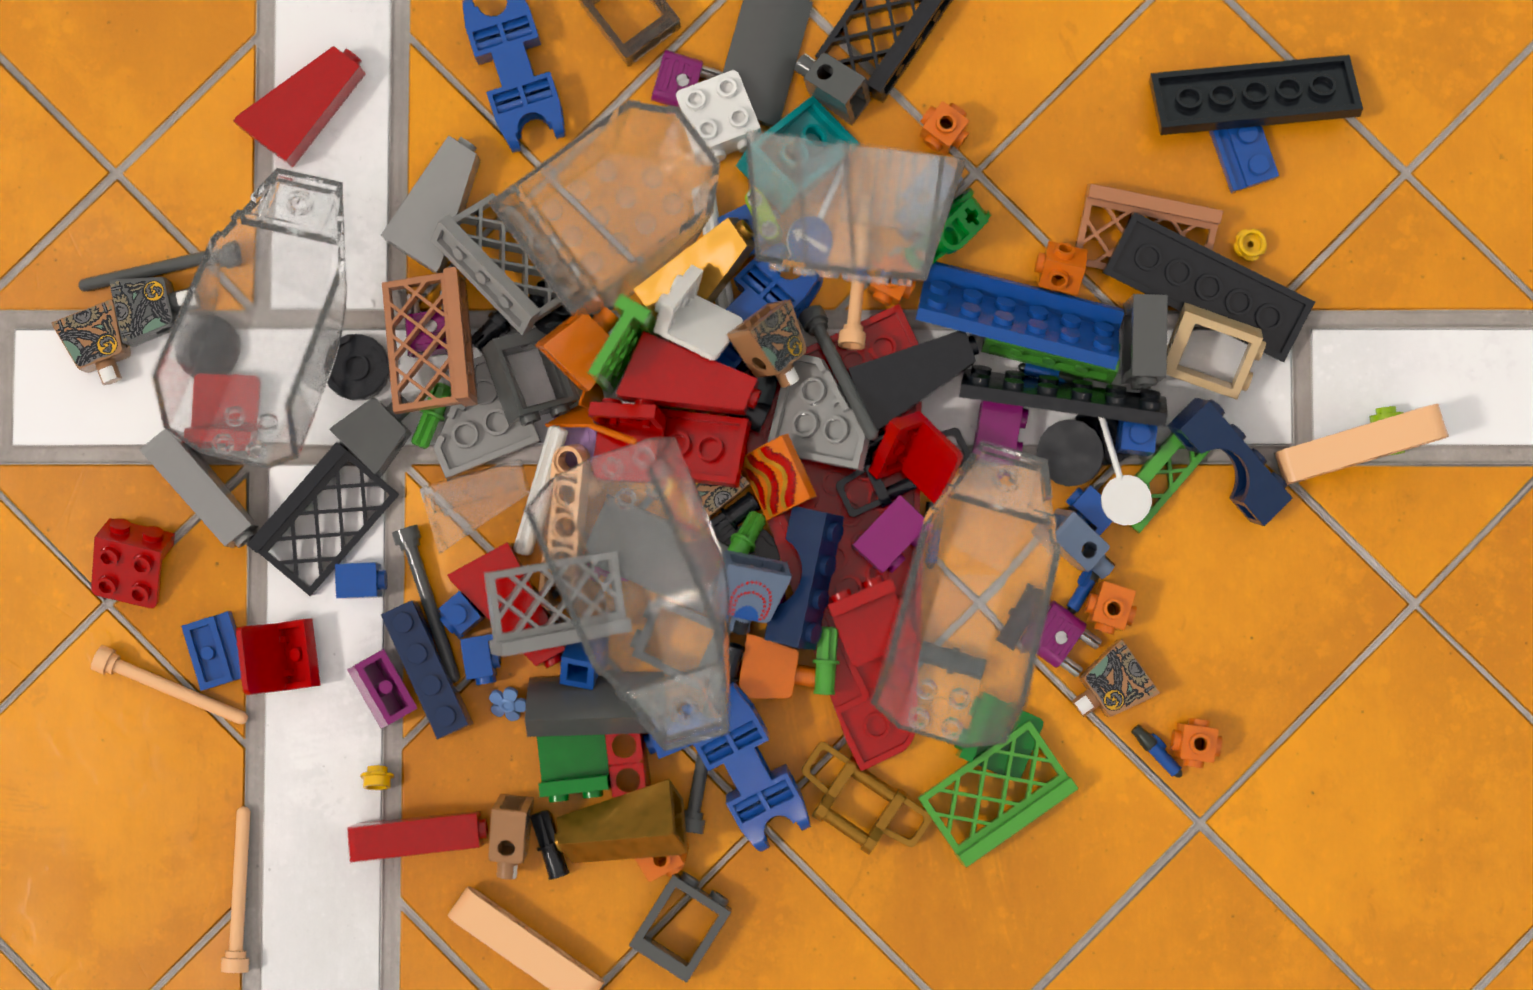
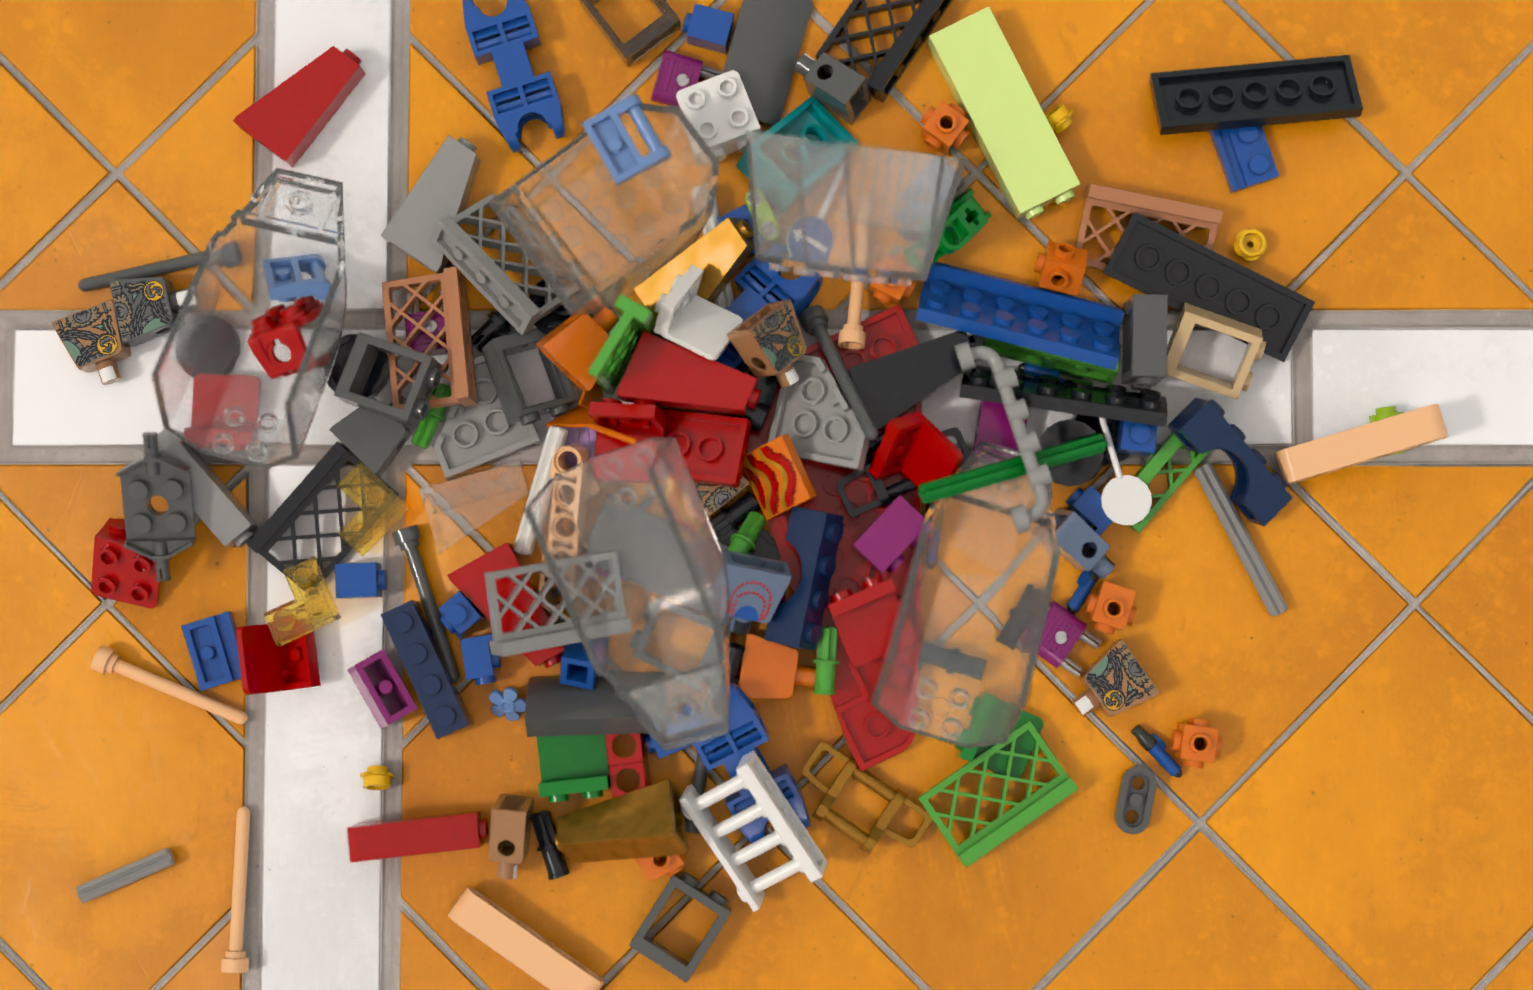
(125, 875): none -> light grey axle
(147, 530): none -> dark grey plate
(285, 277): none -> medium blue plate
(285, 325): none -> red piece
(310, 608): none -> clear yellow plate
(360, 366): none -> dark grey window
(378, 506): none -> clear yellow plate
(616, 145): none -> medium blue plate
(709, 28): none -> blue brick
(770, 805): none -> white fence
(1003, 114): none -> yellowish green brick
(1010, 468): none -> green axle
(1016, 414): none -> light grey bar
(1059, 117): none -> yellow plate
(1135, 799): none -> dark grey plate
(1240, 539): none -> light grey axle

